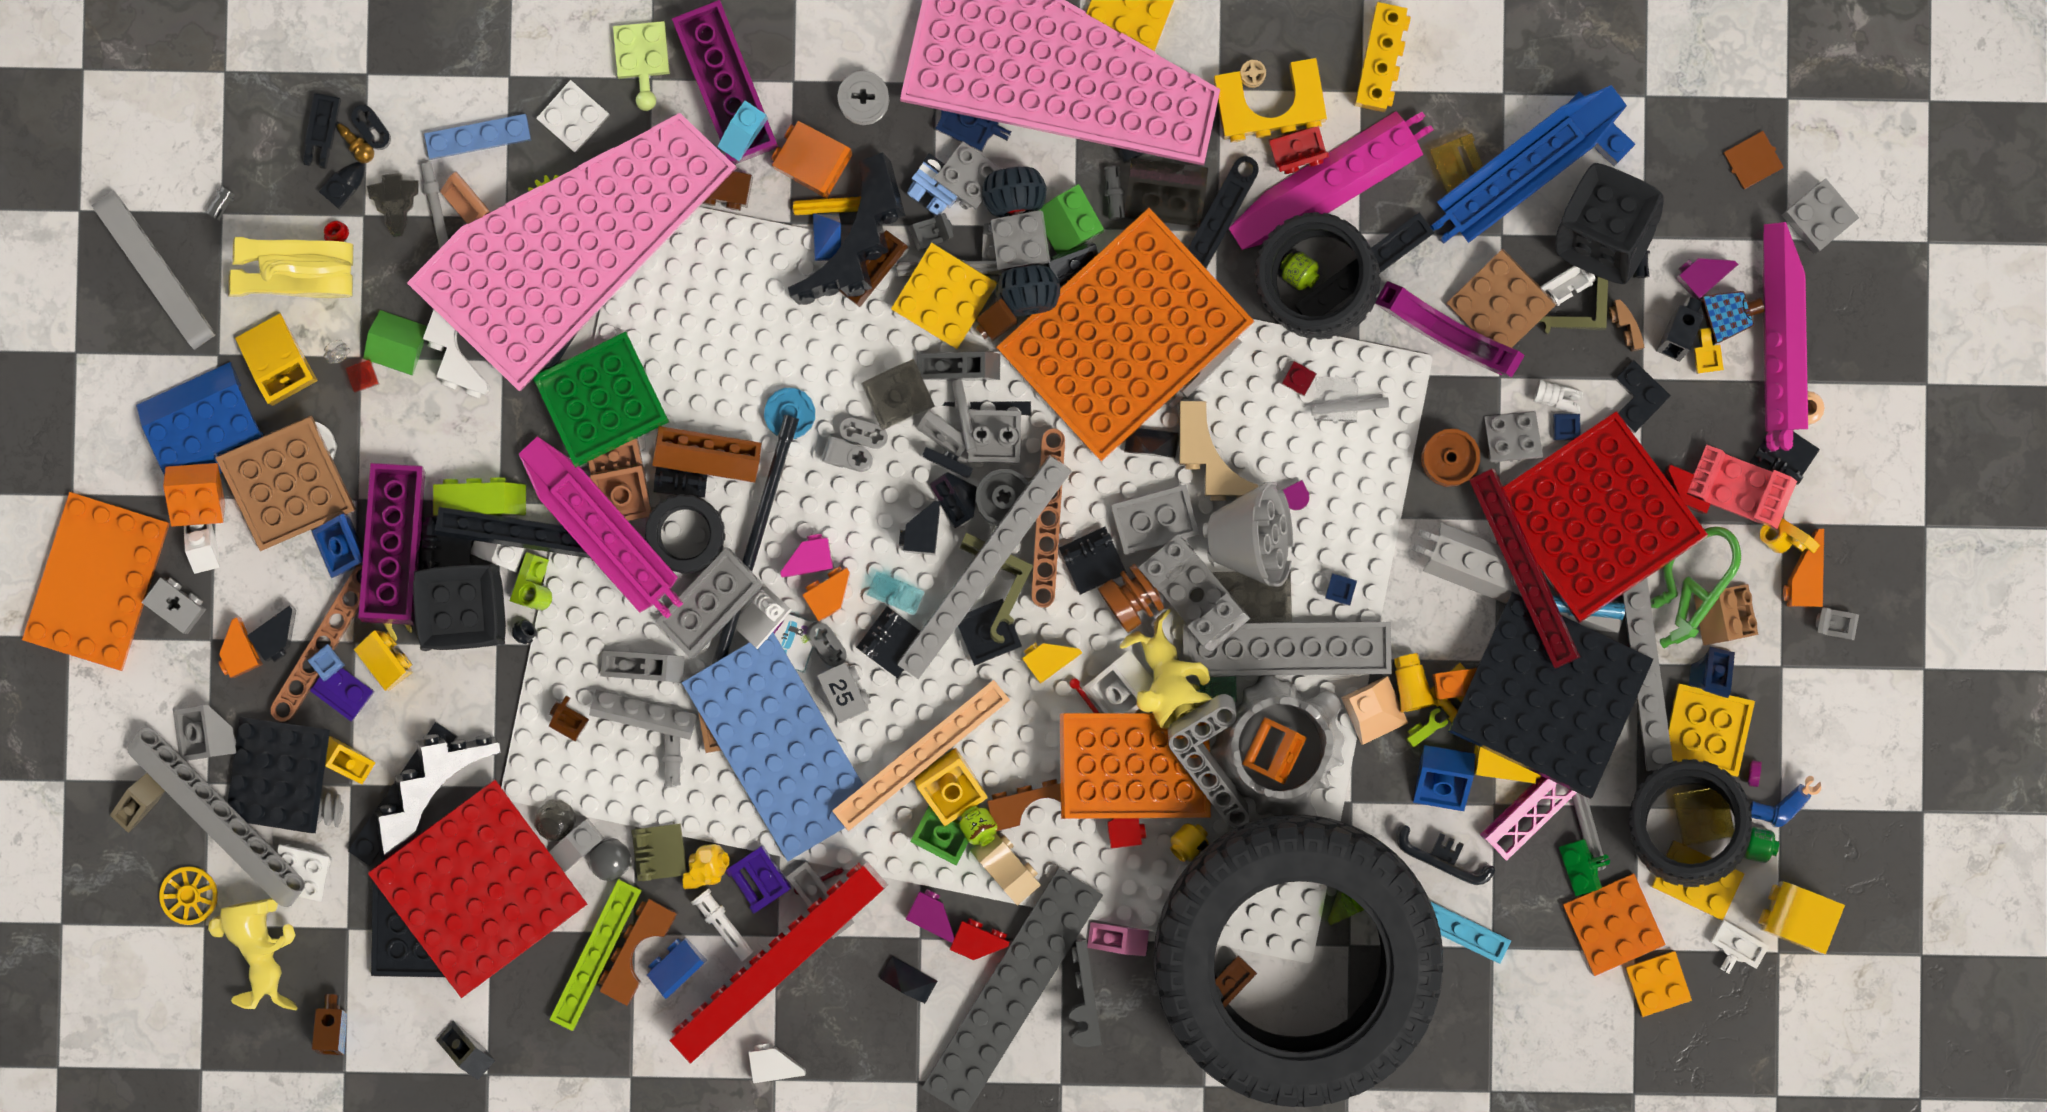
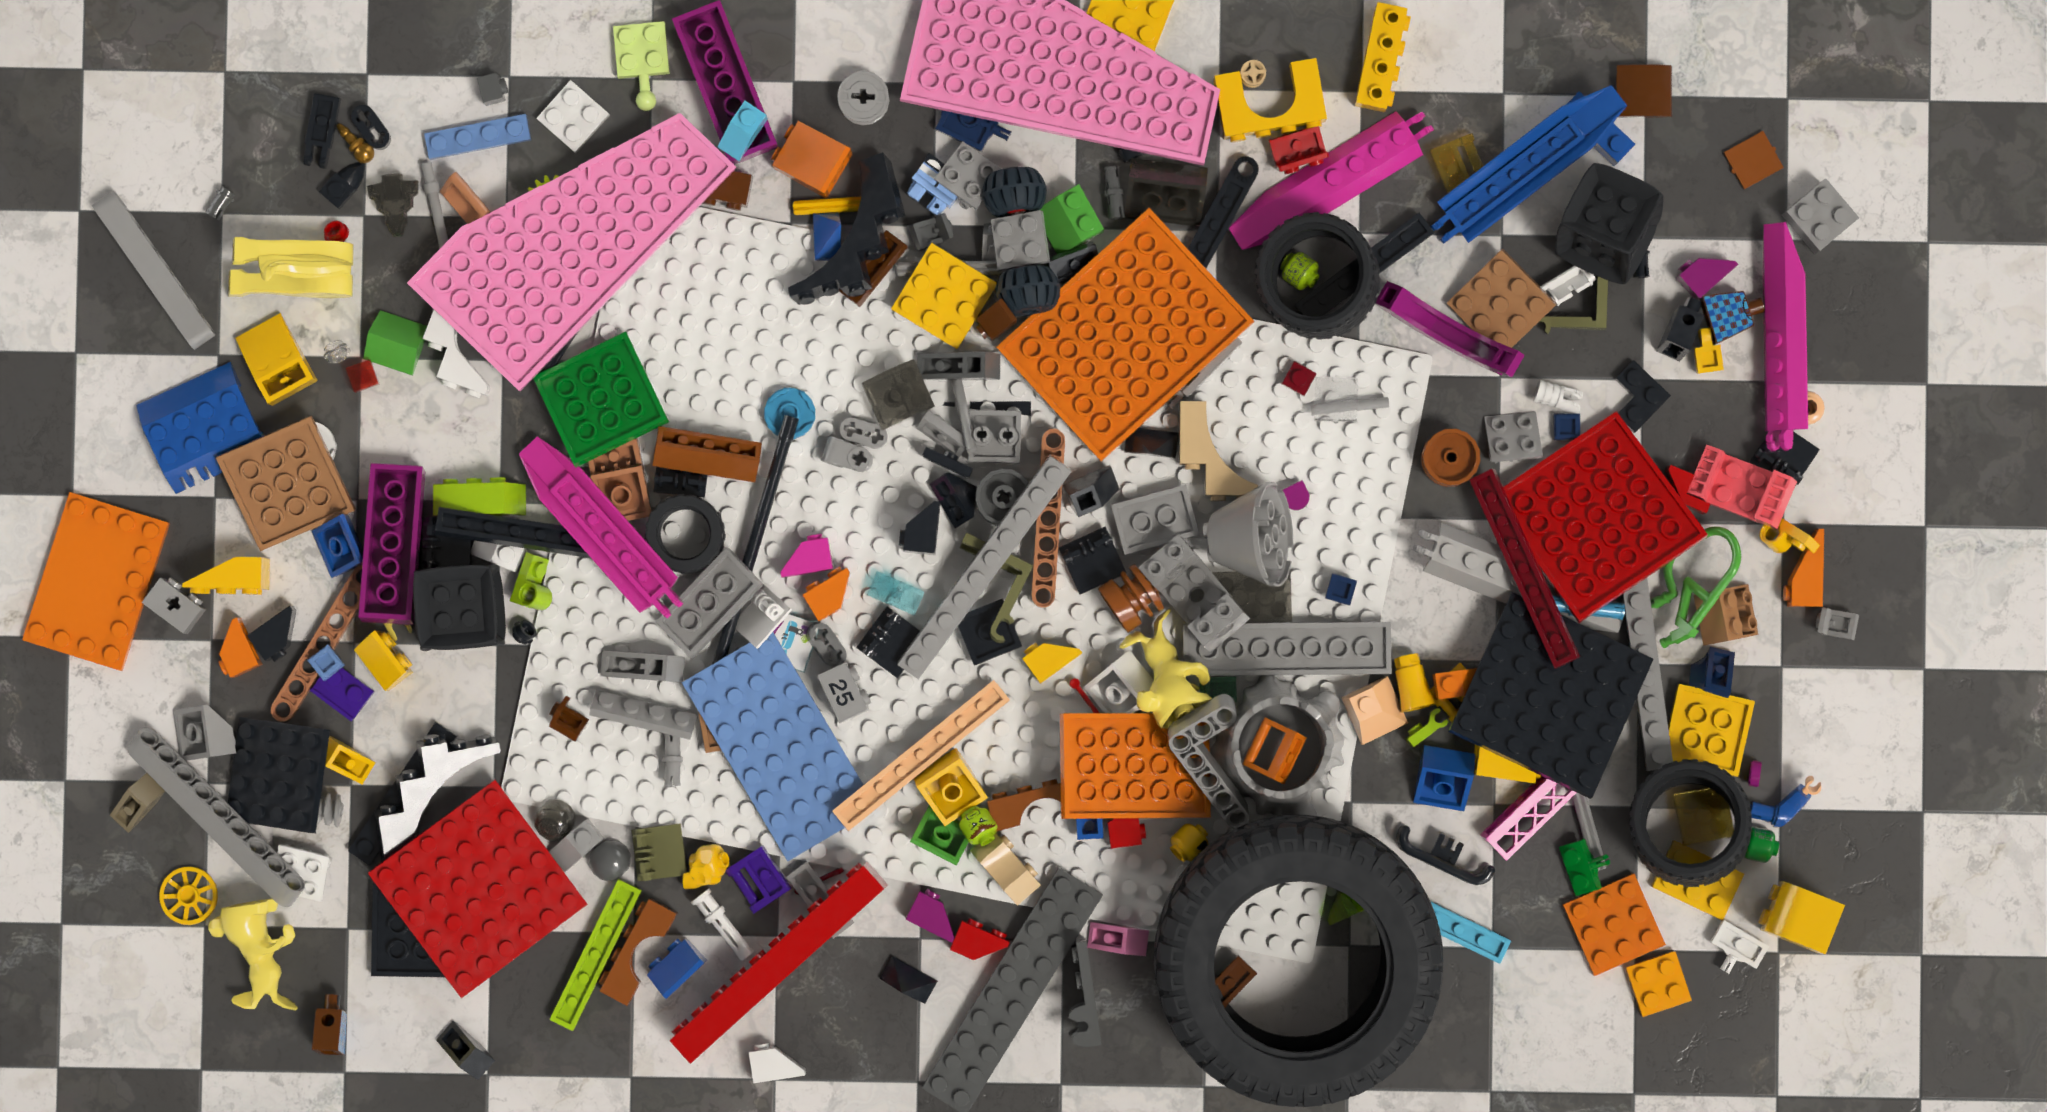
(194, 494): orange brick -> none
(201, 547): white slope -> none
(238, 573): none -> yellow slope
(492, 89): none -> dark grey plate
(1091, 491): none -> black slope
(1096, 833): none -> blue plate
(1623, 317): medium nougat slope -> none
(1645, 90): none -> reddish brown slope

